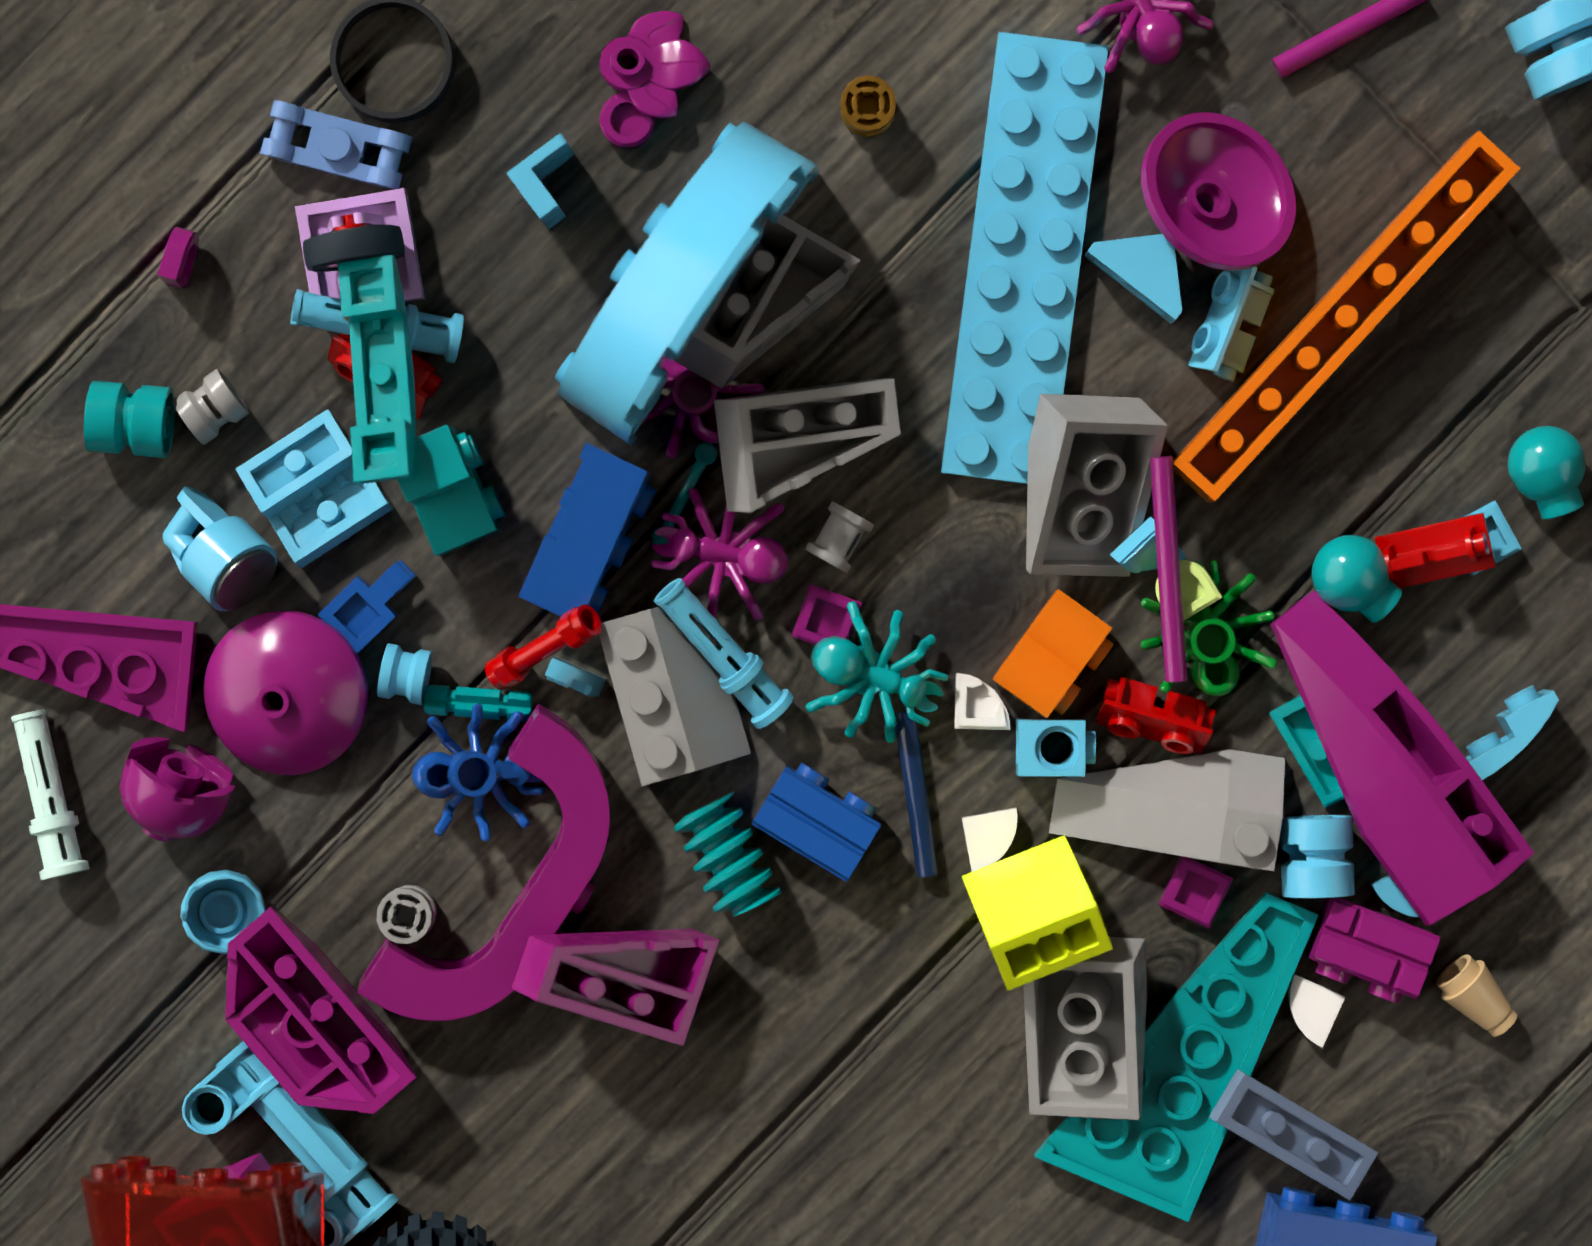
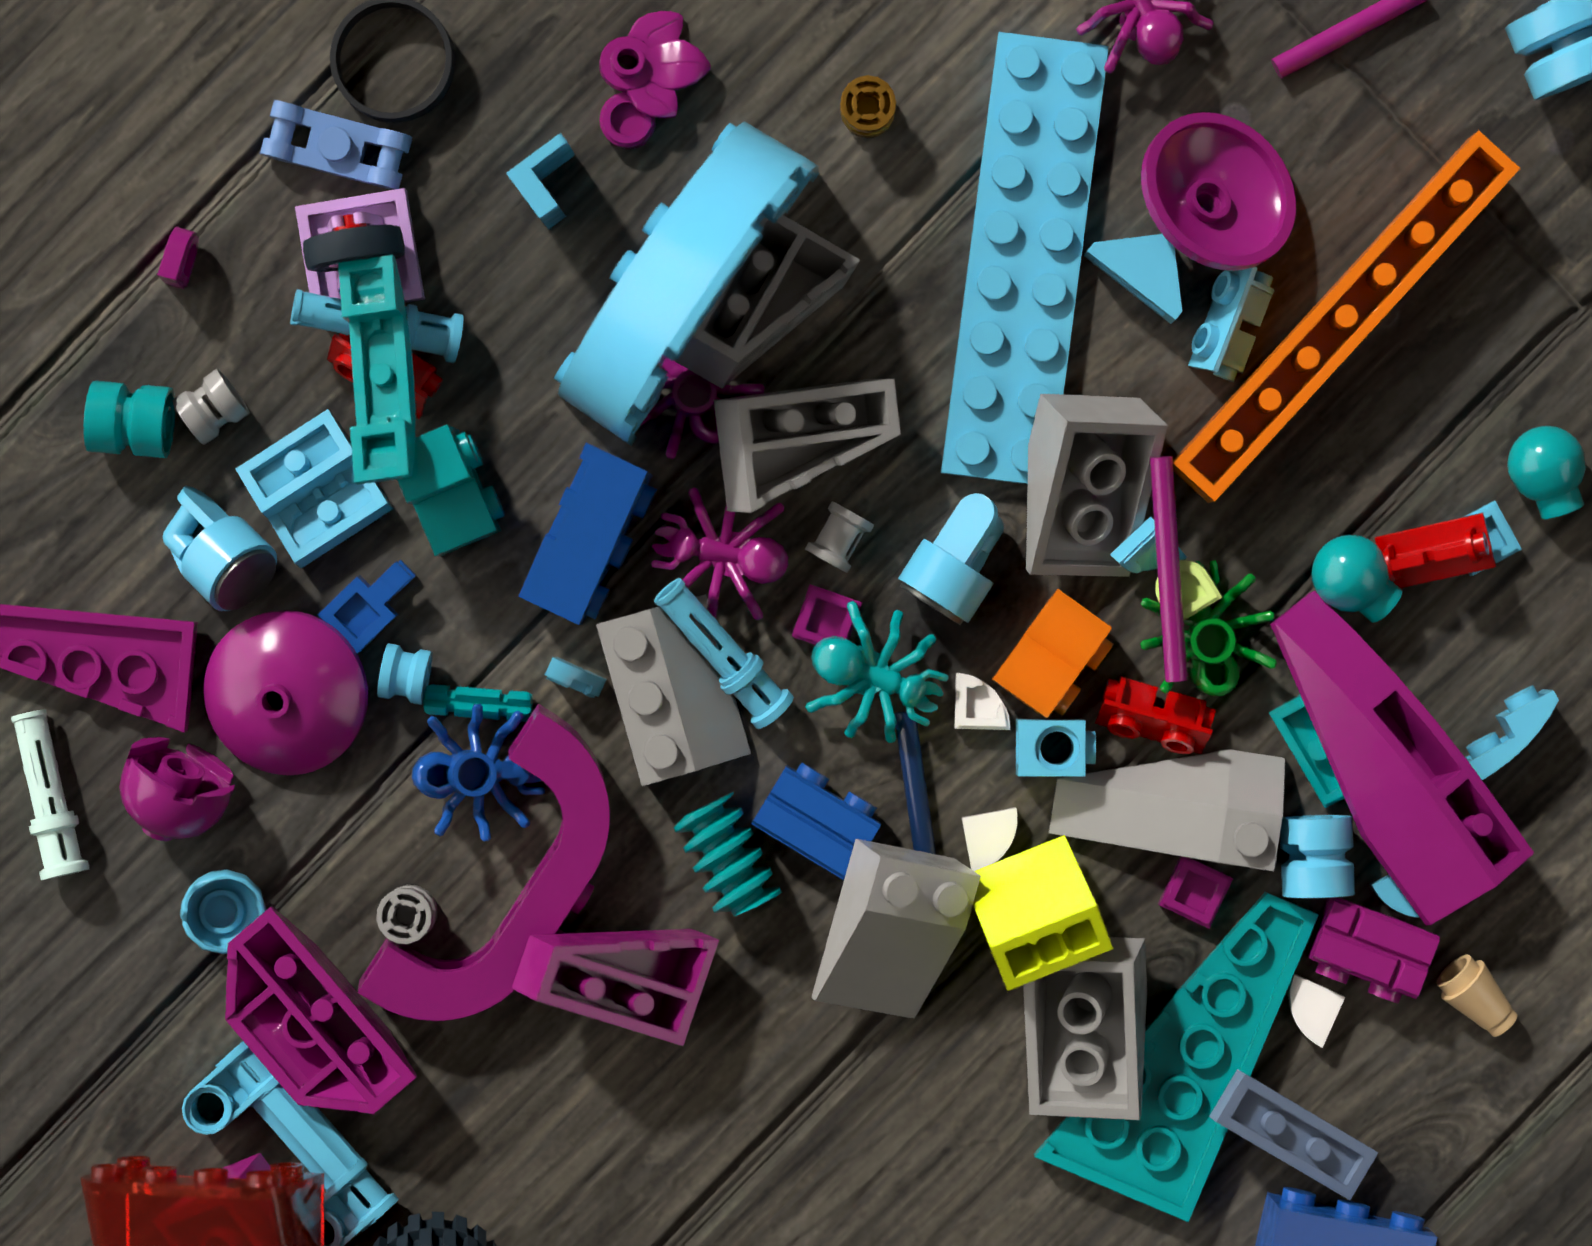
(572, 630): red bar -> none
(705, 455): teal hinge -> none
(894, 928): none -> light grey slope
(948, 569): none -> medium azure piece

